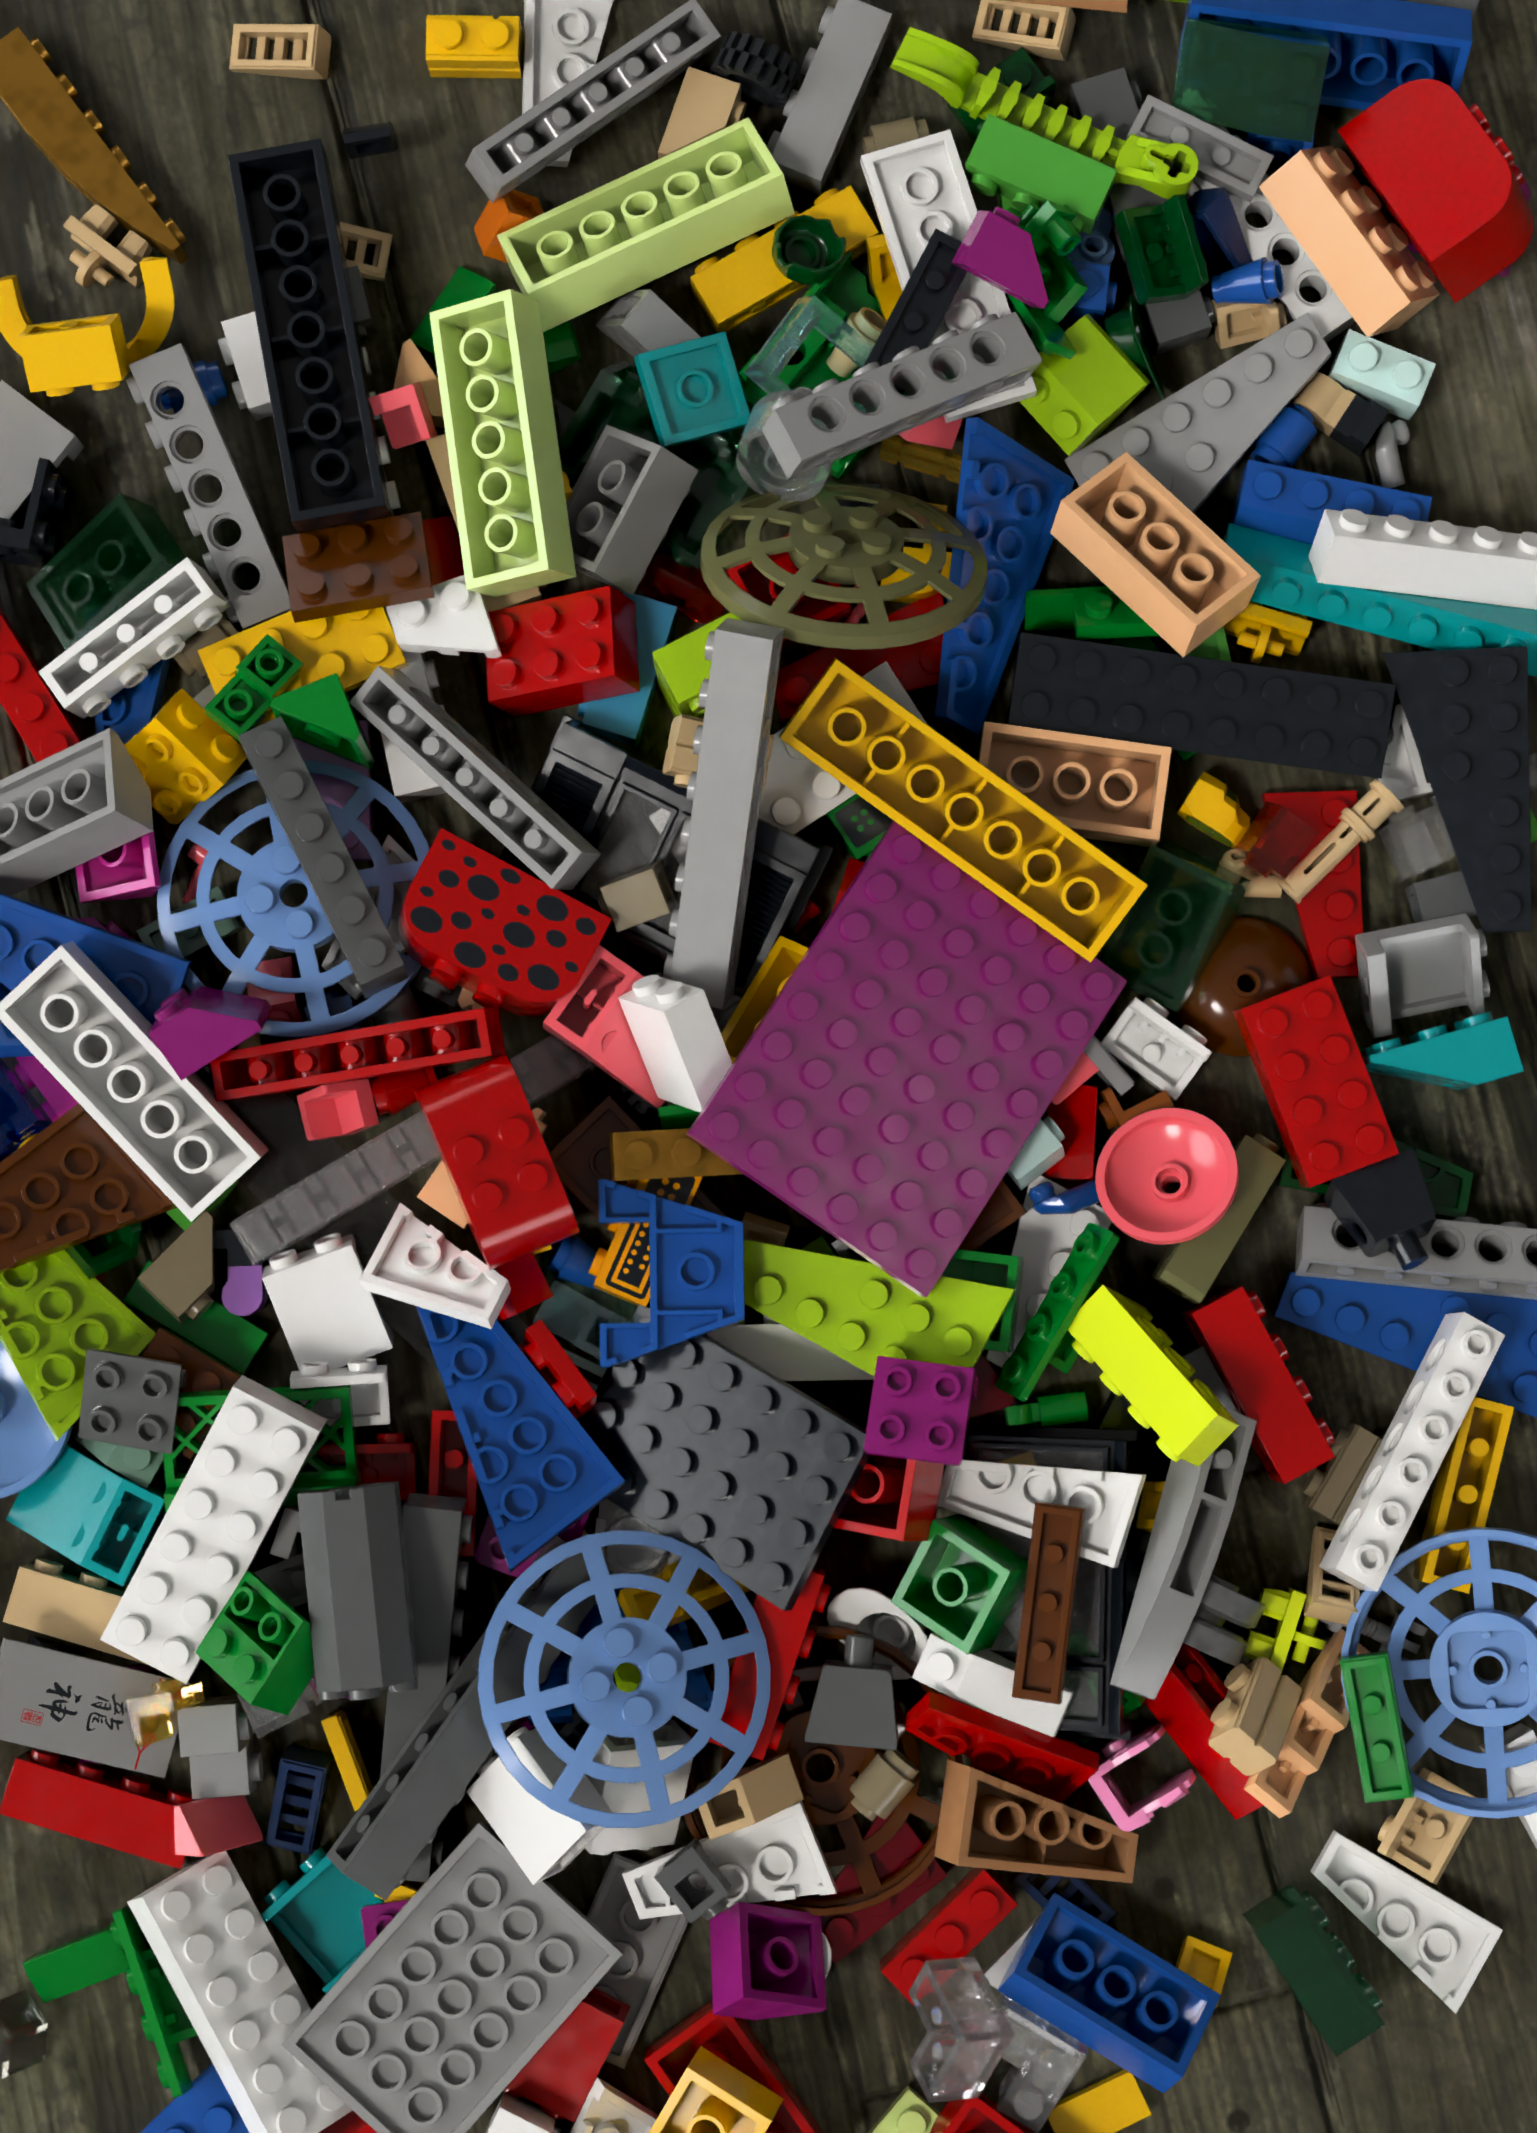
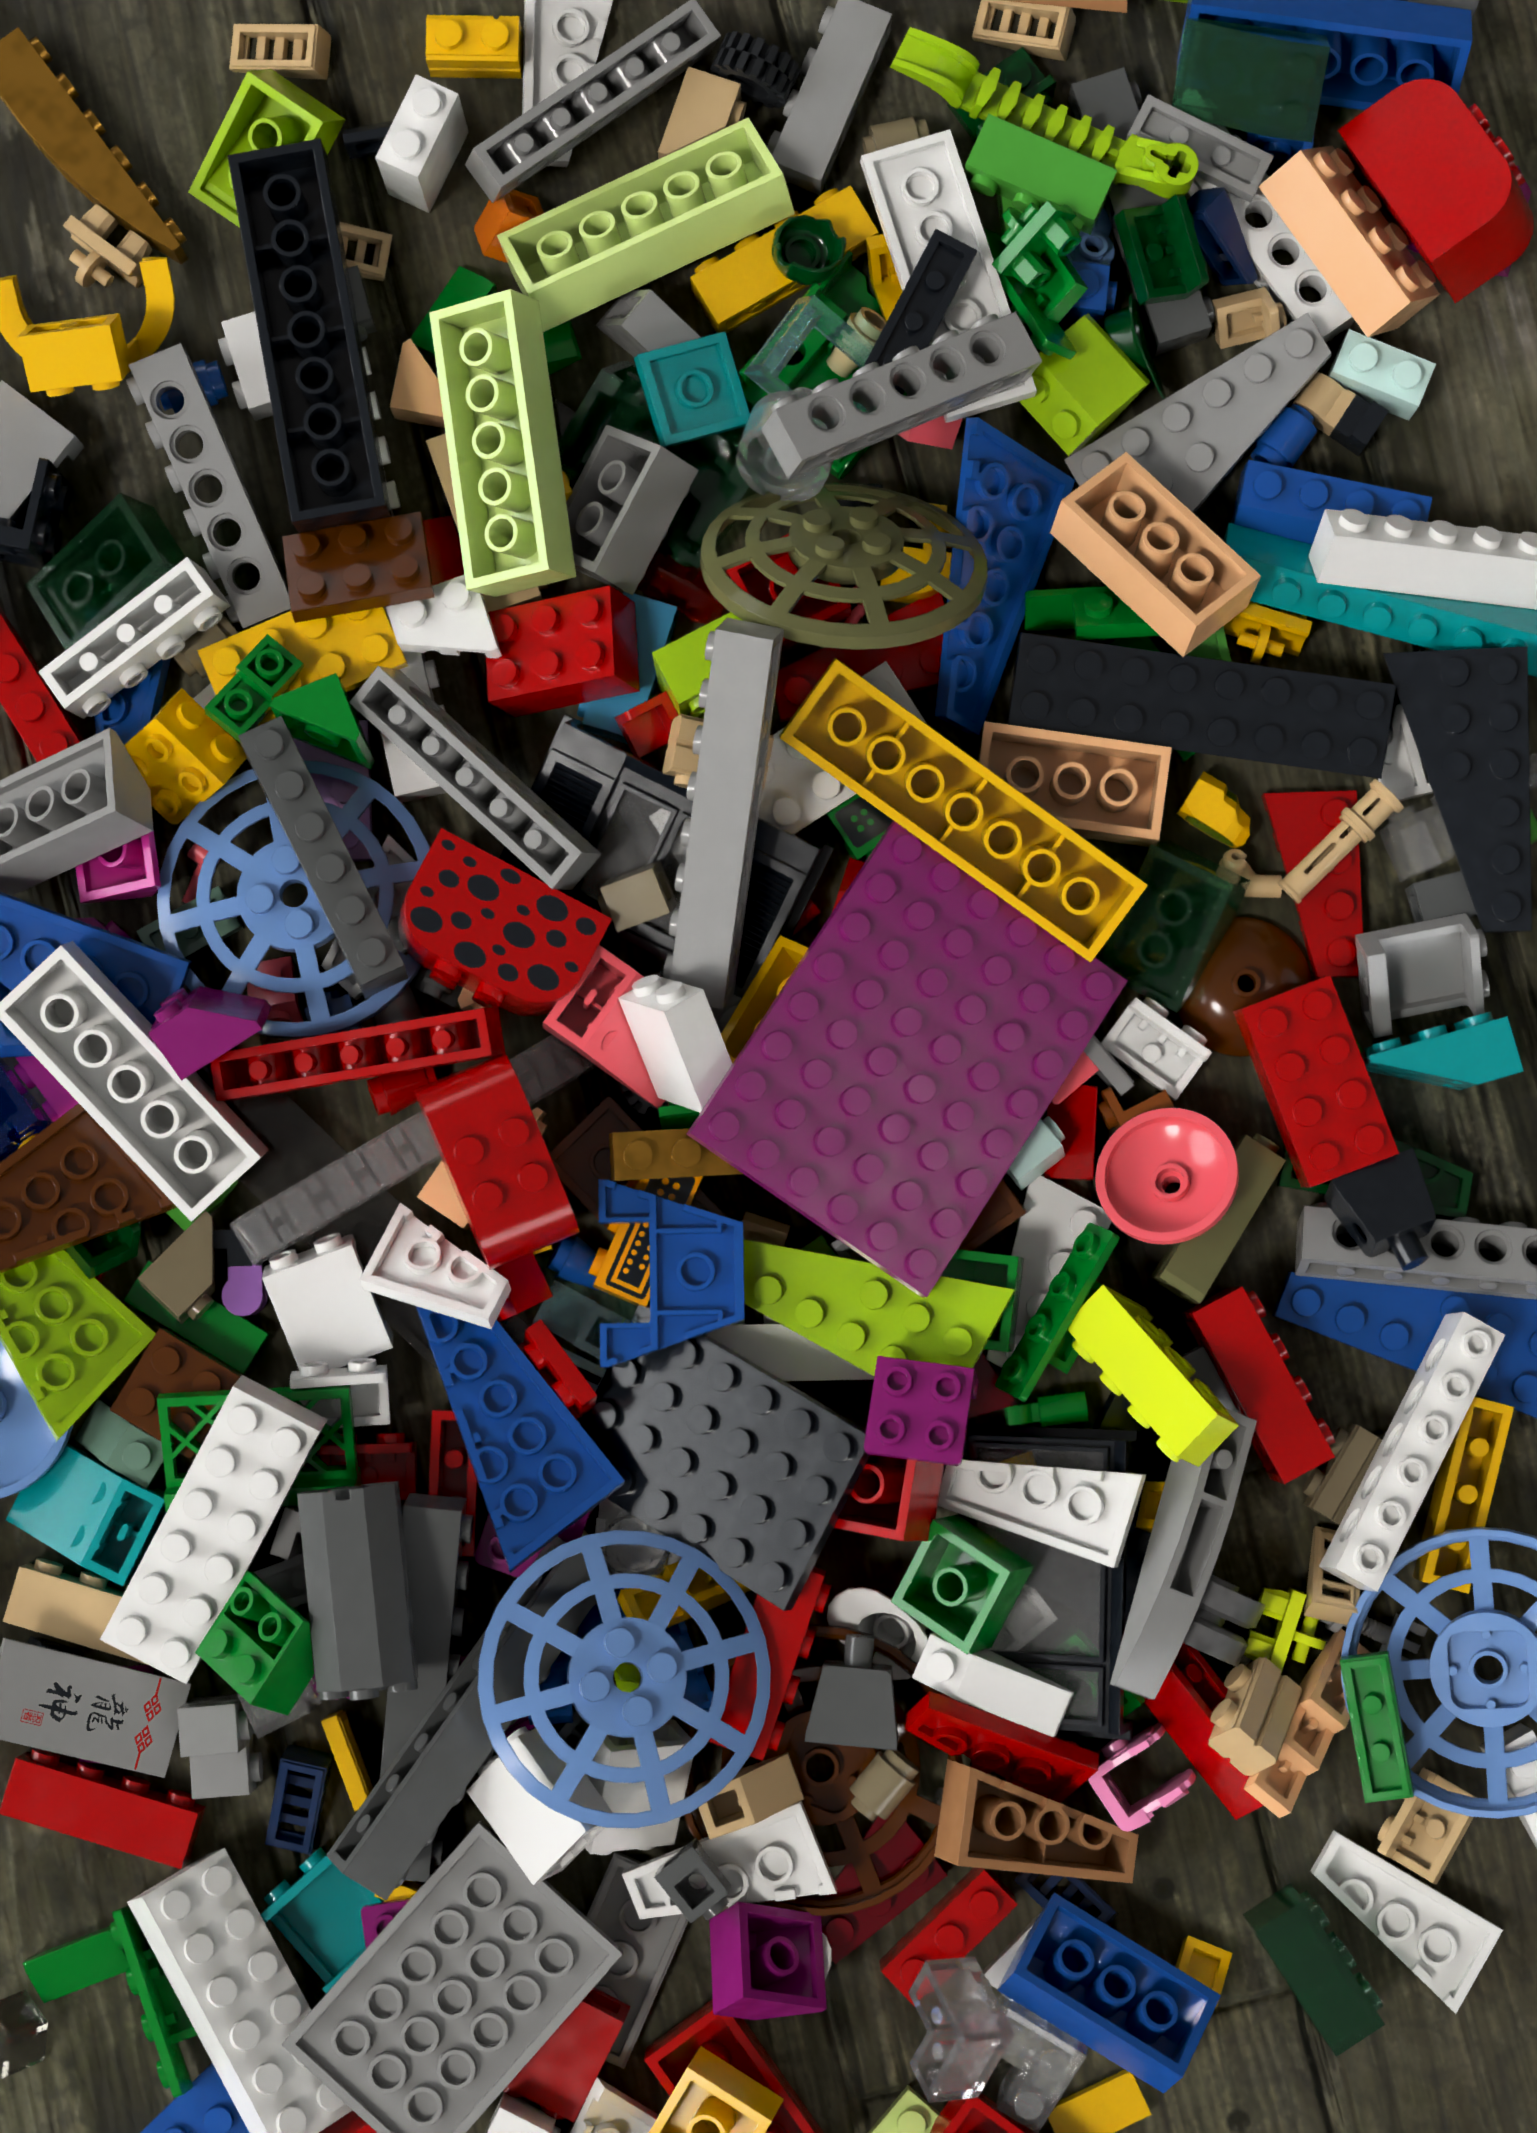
(130, 1400): dark grey hinge -> none
(150, 1711): clear yellow bracket -> none
(214, 1826): coral slope -> none
(262, 115): none -> lime slope
(337, 1109): coral panel -> none
(405, 415): coral panel -> none
(422, 143): none -> white brick
(647, 724): none -> red panel
(921, 458): clear yellow axle -> none
(1003, 256): magenta slope -> none
(1048, 1602): reddish brown tile -> none
(1067, 1202): blue arm -> none
(1250, 283): blue cone -> none
(1275, 841): clear red brick -> none
(1387, 454): light grey arm -> none

